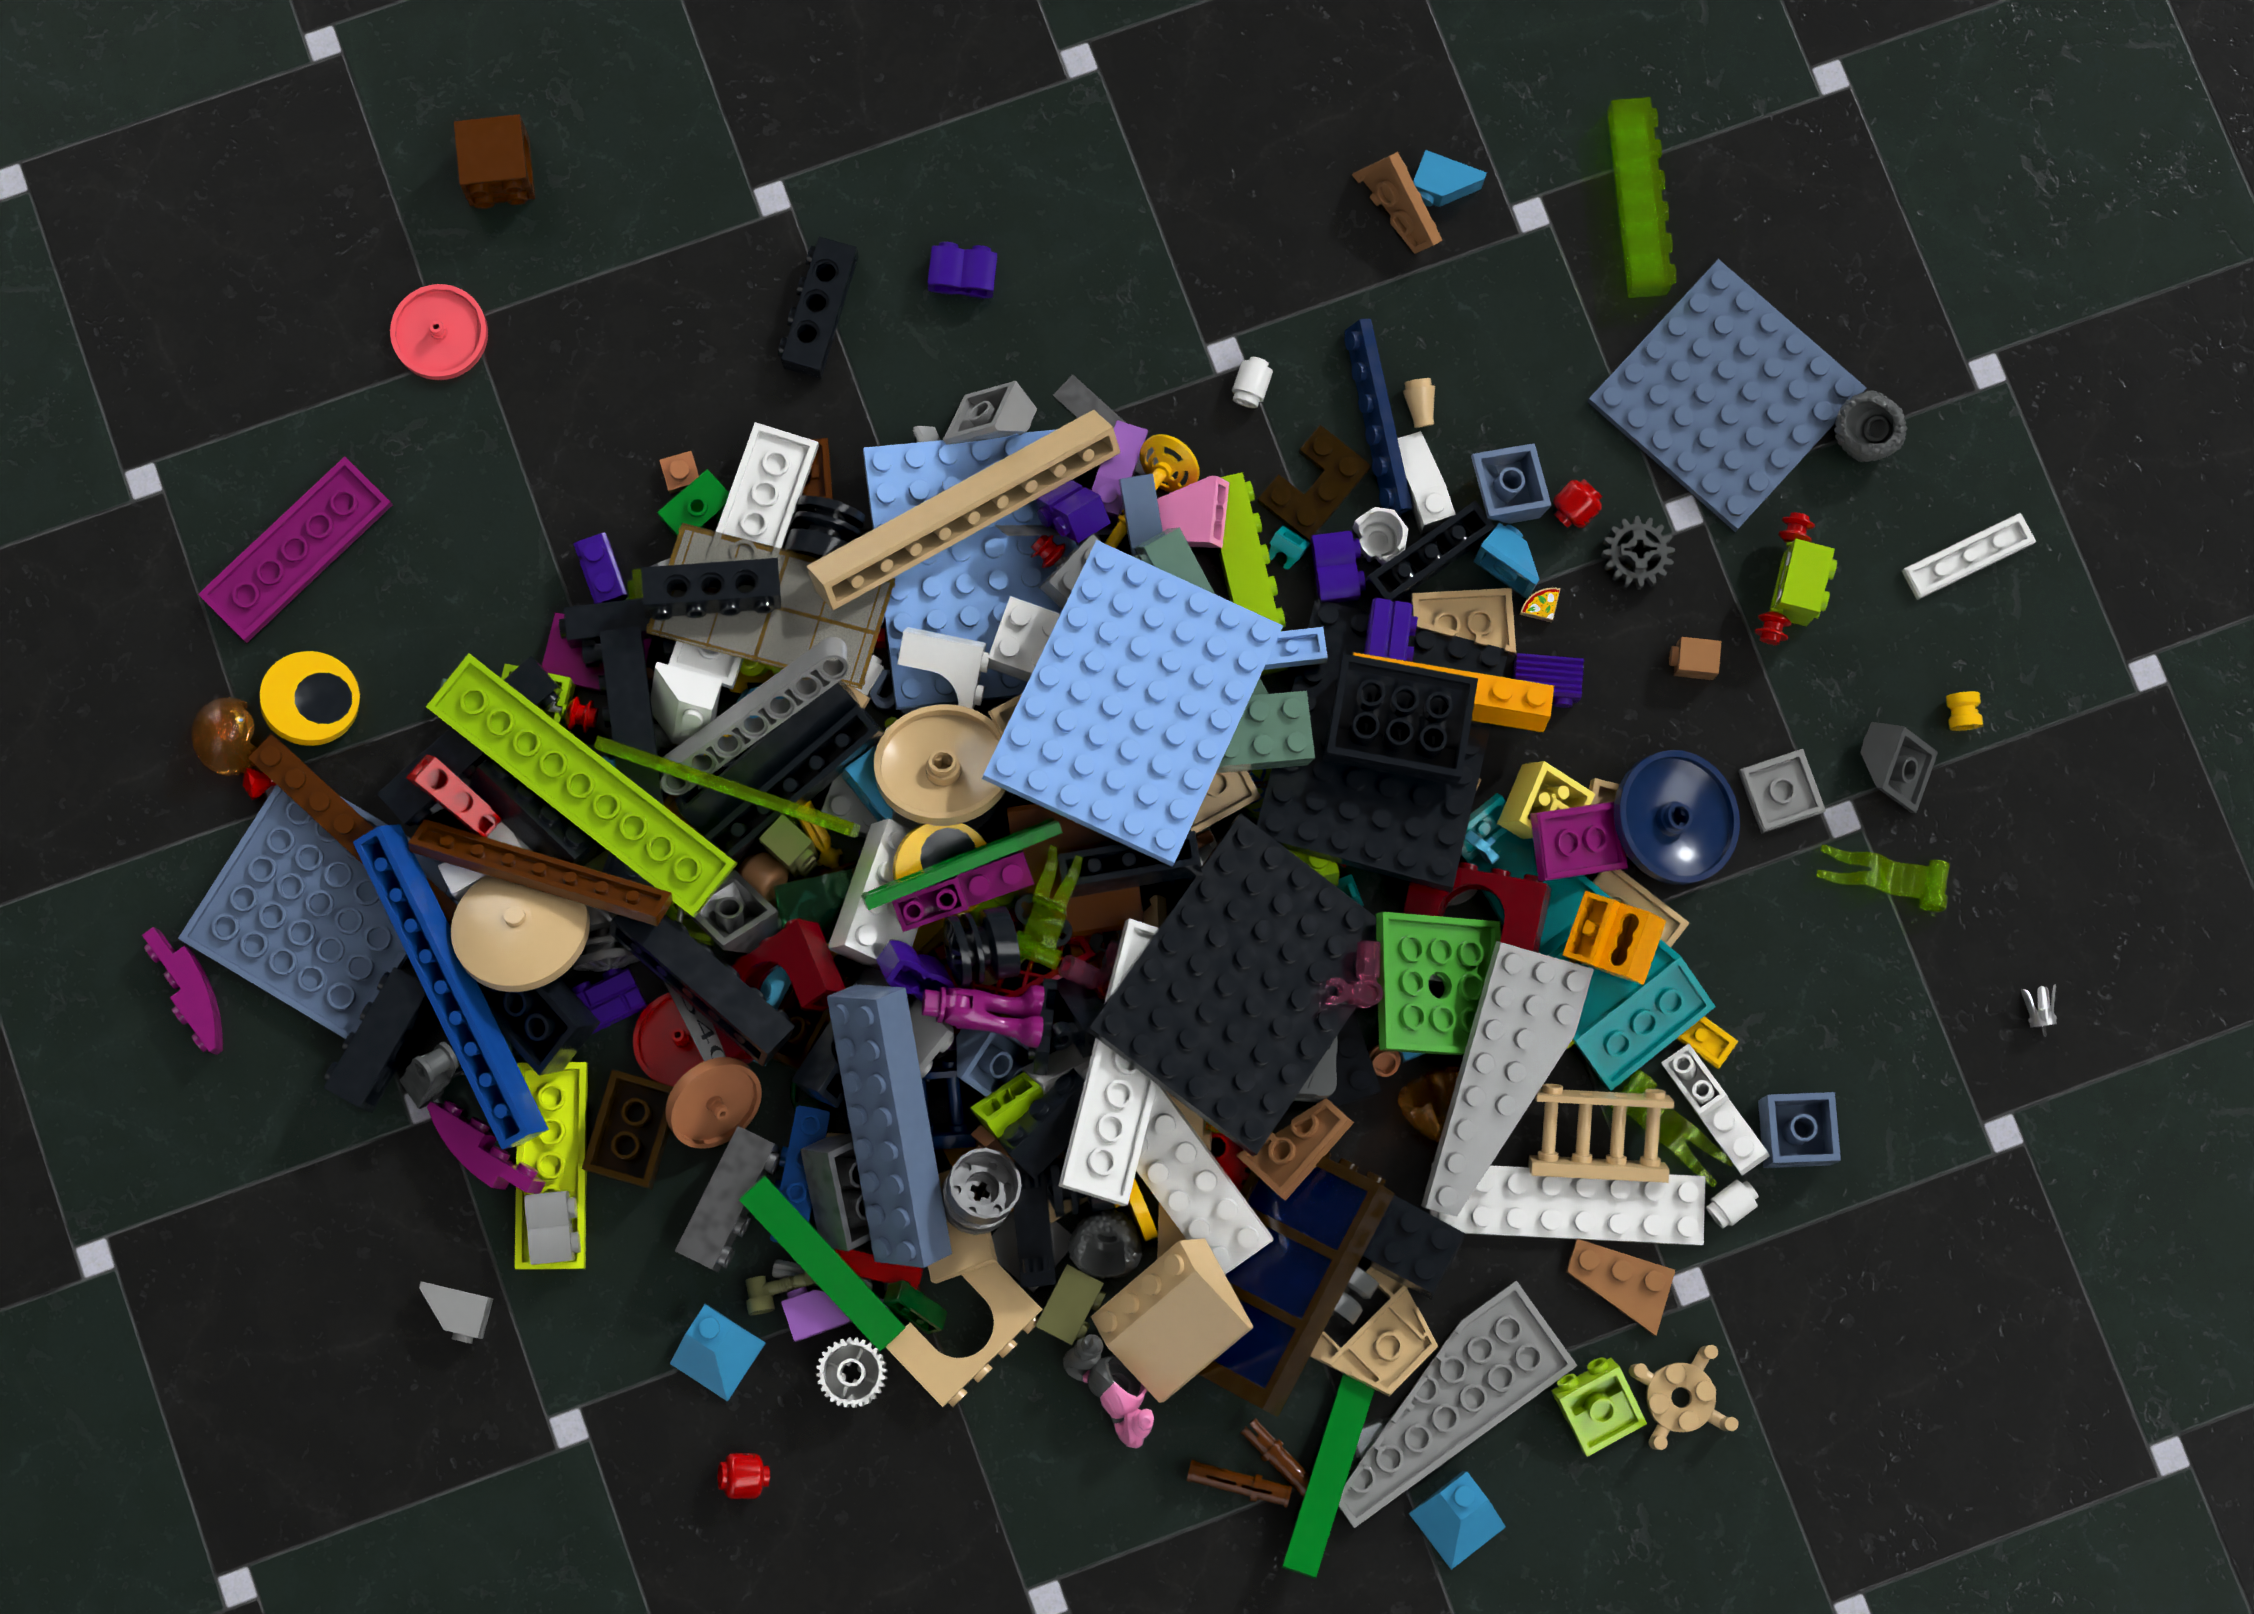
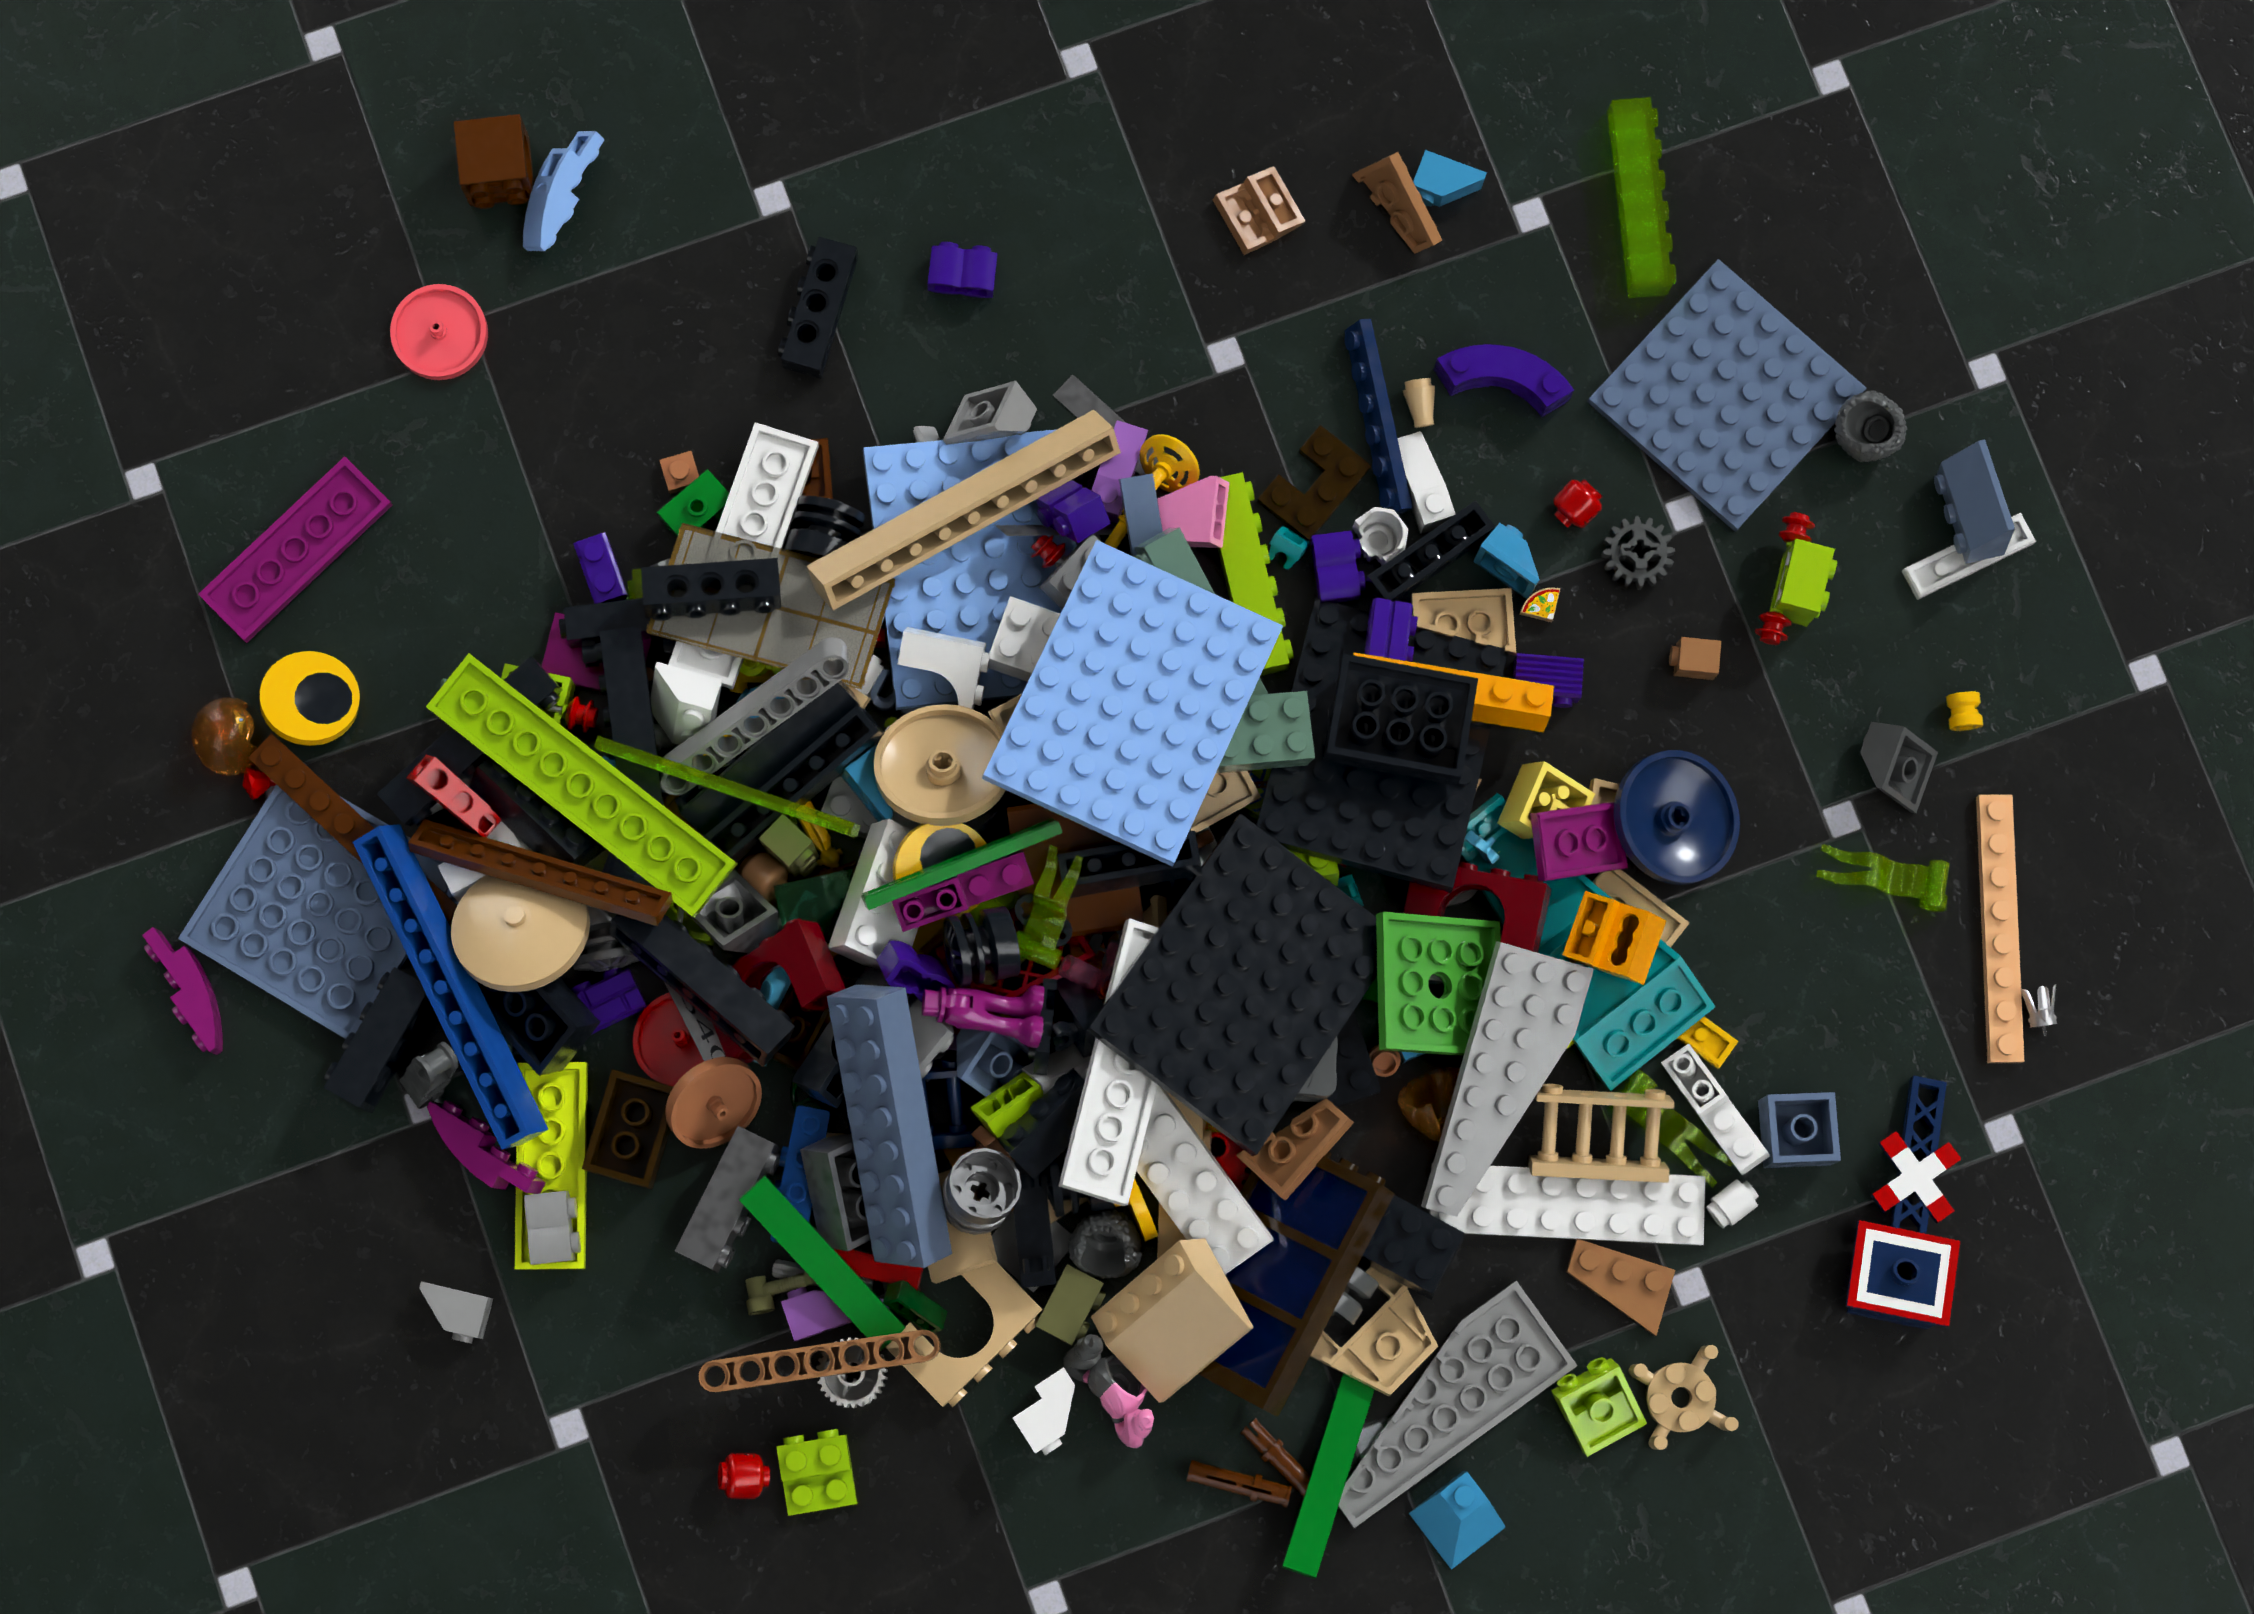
(551, 197): none -> light blue slope
(716, 1352): dark azure slope -> none
(802, 1358): none -> medium nougat beam
(816, 1472): none -> lime plate
(1047, 1418): none -> white piece
(1252, 382): white brick -> none
(1259, 210): none -> medium nougat slope
(1298, 648): light blue plate -> none
(1366, 991): clear pink bar -> none
(1505, 368): none -> dark purple brick
(1512, 483): sand blue slope -> none
(1782, 791): light grey tile -> none
(1874, 1283): none -> piece
(1975, 503): none -> sand blue slope
(2000, 929): none -> light nougat plate

